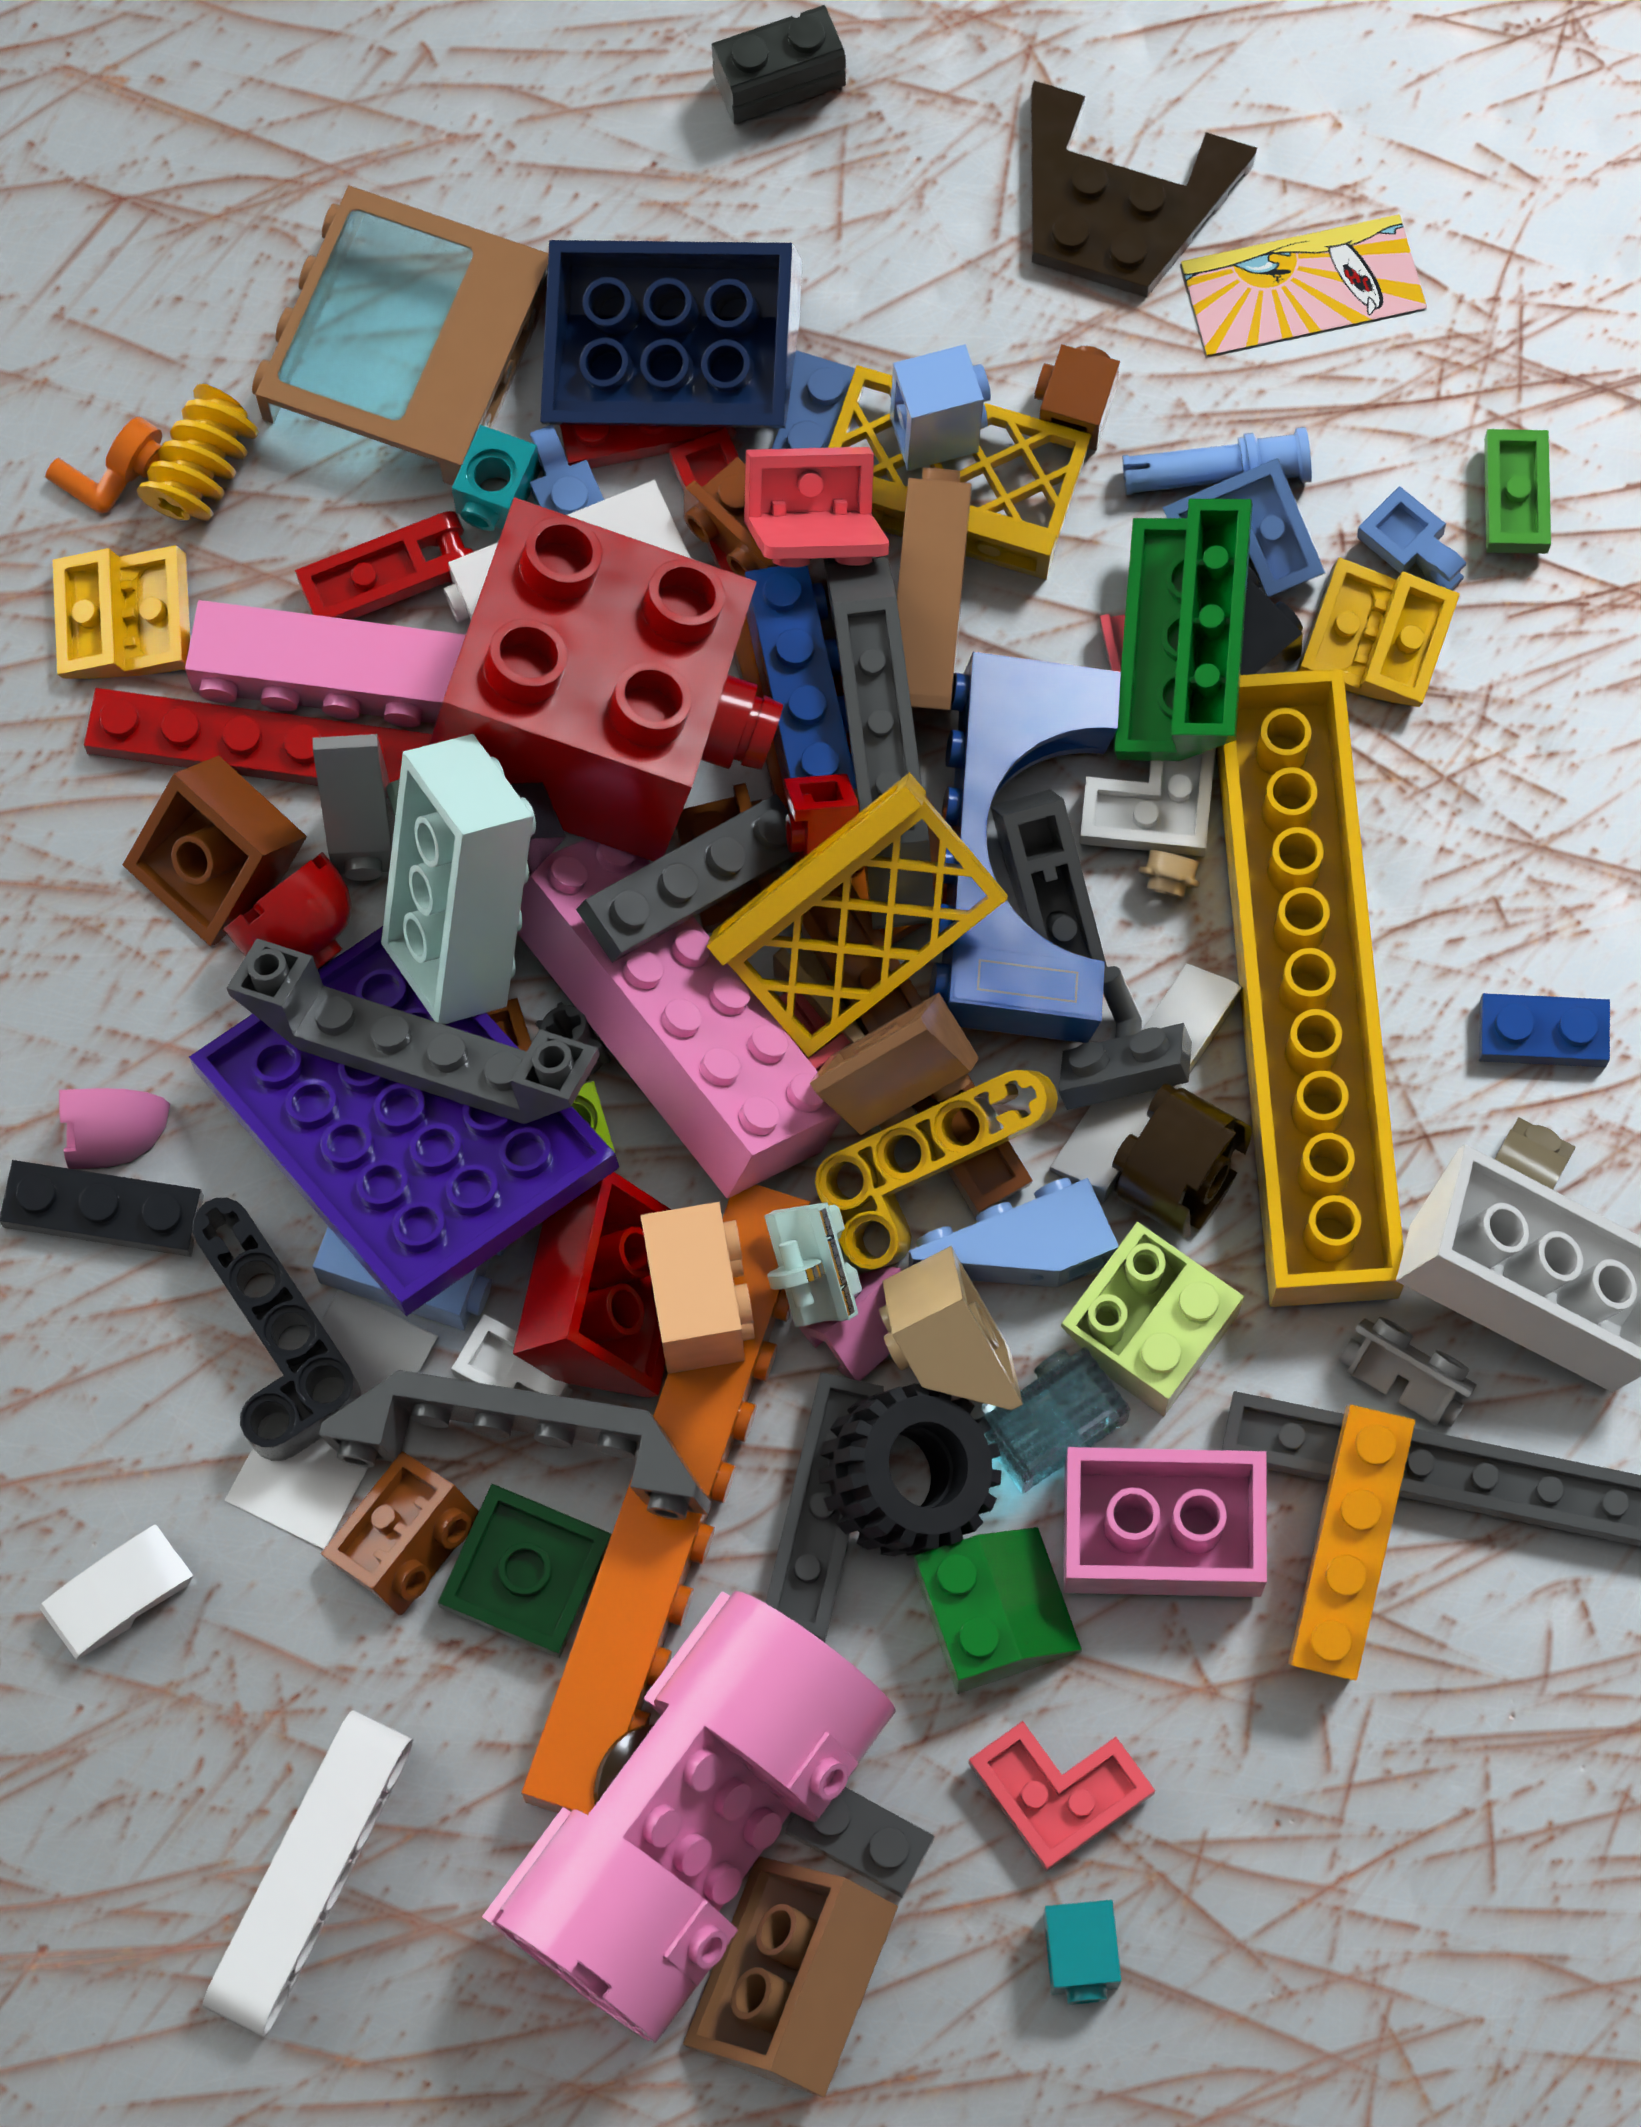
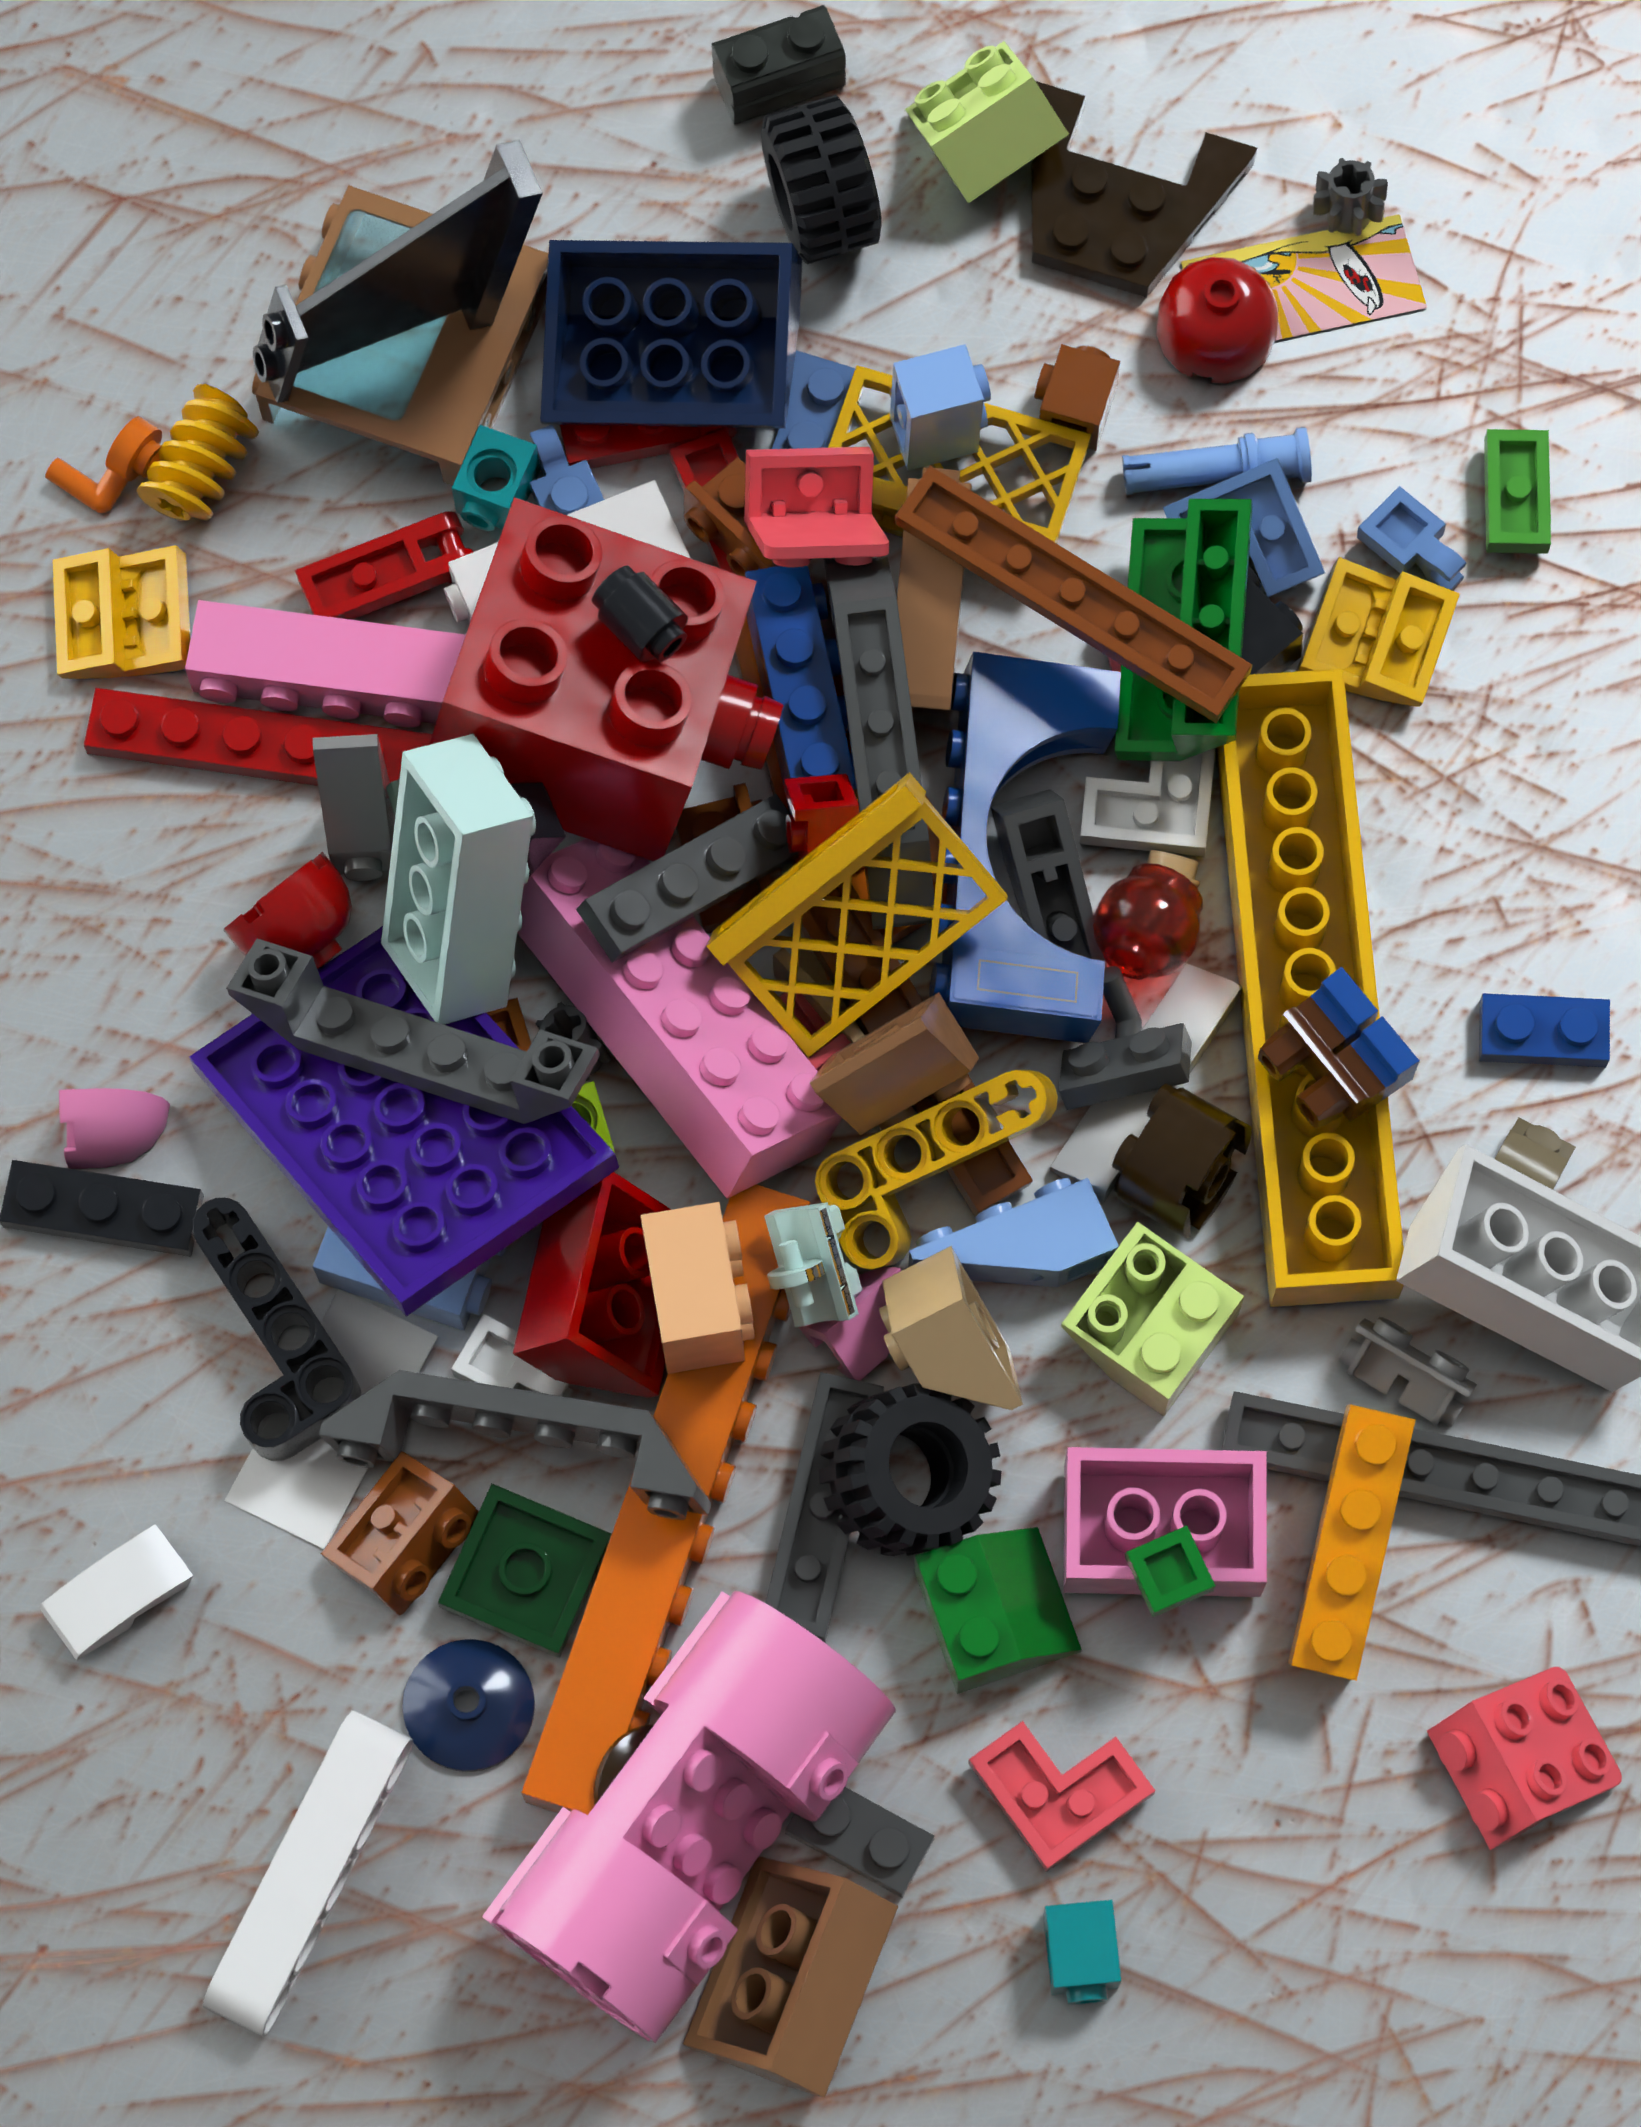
(212, 847): dark orange slope -> none
(438, 267): none -> black piece
(476, 1737): none -> dark blue dish
(640, 614): none -> black brick
(821, 179): none -> black tyre
(986, 120): none -> yellowish green slope
(1061, 1409): clear light blue brick -> none
(1073, 594): none -> dark orange plate
(1148, 922): none -> clear red piece
(1170, 1571): none -> green plate
(1217, 320): none -> red cylinder
(1342, 1049): none -> reddish brown hips
(1350, 196): none -> dark grey gear
(1524, 1755): none -> coral bracket

